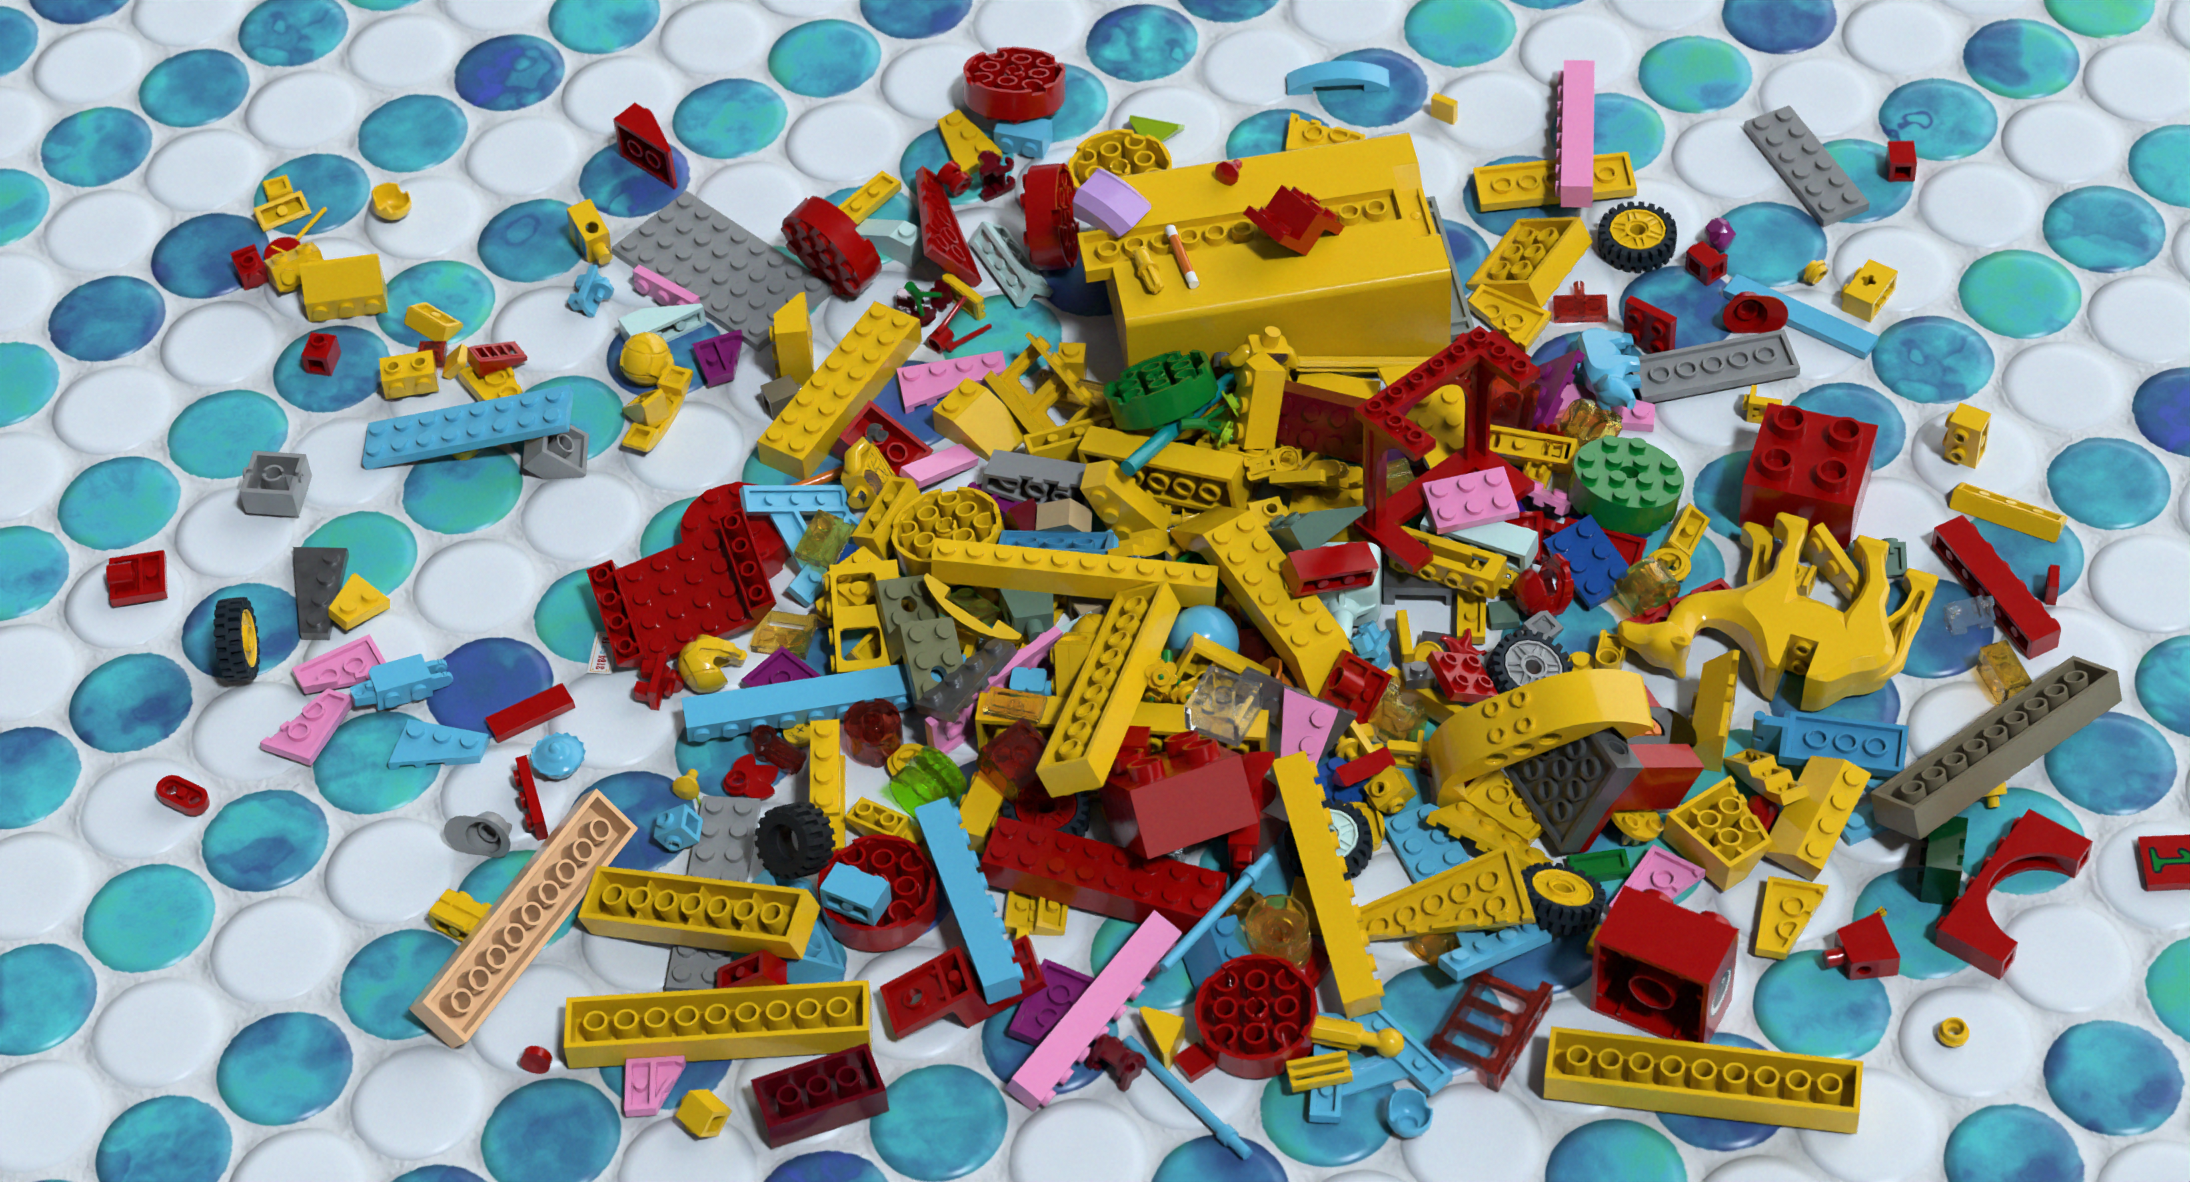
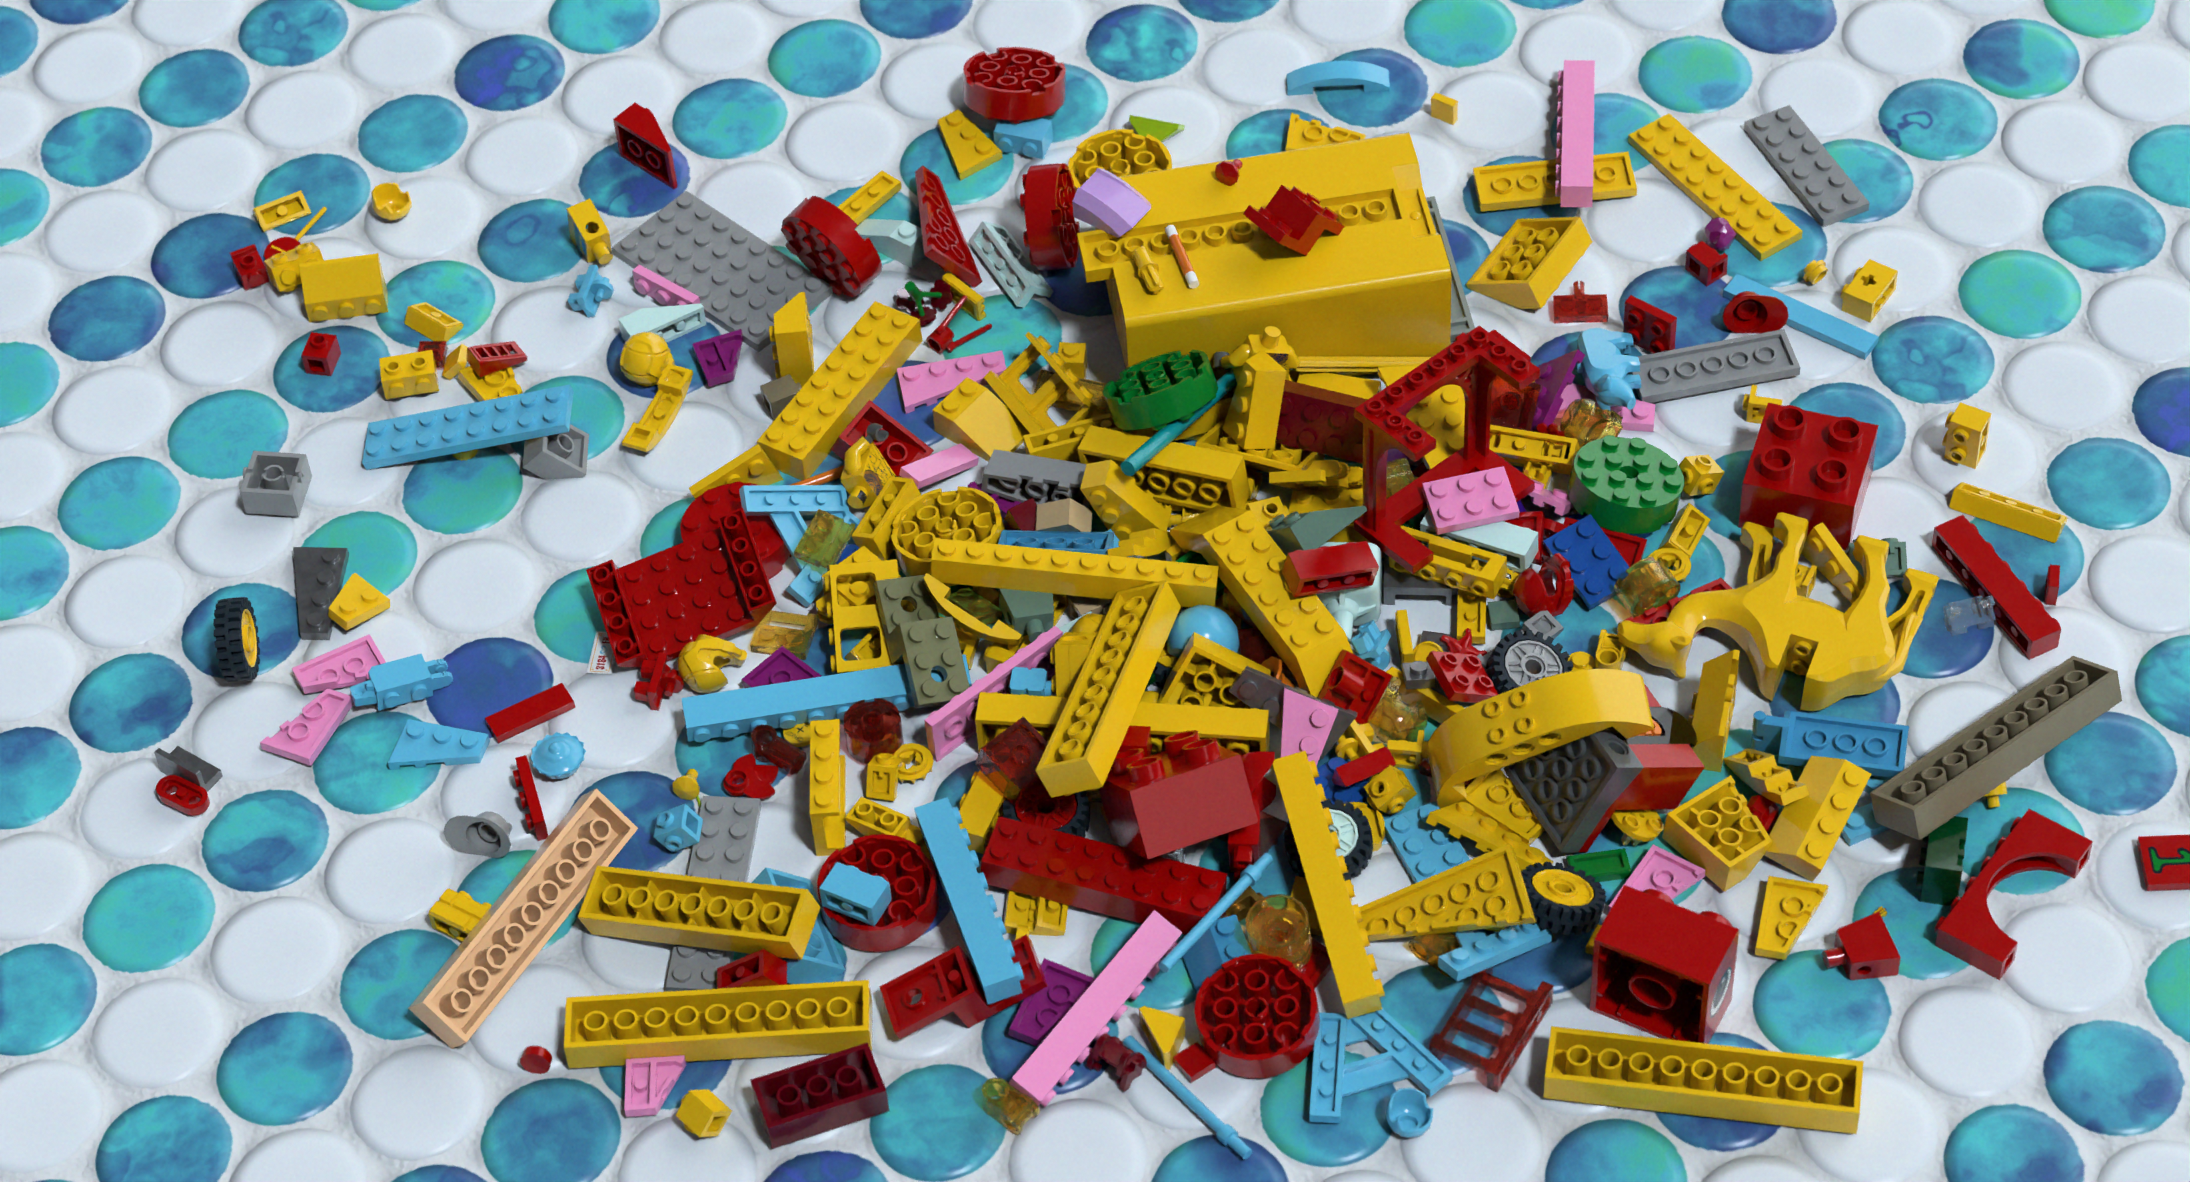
(137, 578): red plate -> none
(188, 766): none -> flat silver panel
(277, 187): yellow tile -> none
(648, 408): yellow slope -> none
(748, 467): none -> yellow wing
(776, 841): black tyre -> none
(883, 777): none -> yellow bracket
(926, 780): clear neon green wheel -> none
(953, 177): red wheel -> none
(959, 686): flat silver wing -> none
(993, 175): dark red piece -> none
(1010, 1110): none -> clear yellow piece
(1014, 705): clear yellow plate -> none
(1161, 678): yellow plant -> none
(1220, 423): plant -> none
(1224, 705): clear brick -> none
(1259, 467): yellow piece -> none
(1318, 1067): yellow tile -> none
(1352, 1036): yellow piece -> none
(1509, 316): yellow wing -> none
(1637, 237): black wheel -> none
(1700, 474): none -> yellow brick
(1715, 186): none -> yellow plate
(1901, 161): red brick -> none
(1953, 1025): yellow plate -> none
(2002, 671): clear yellow brick -> none

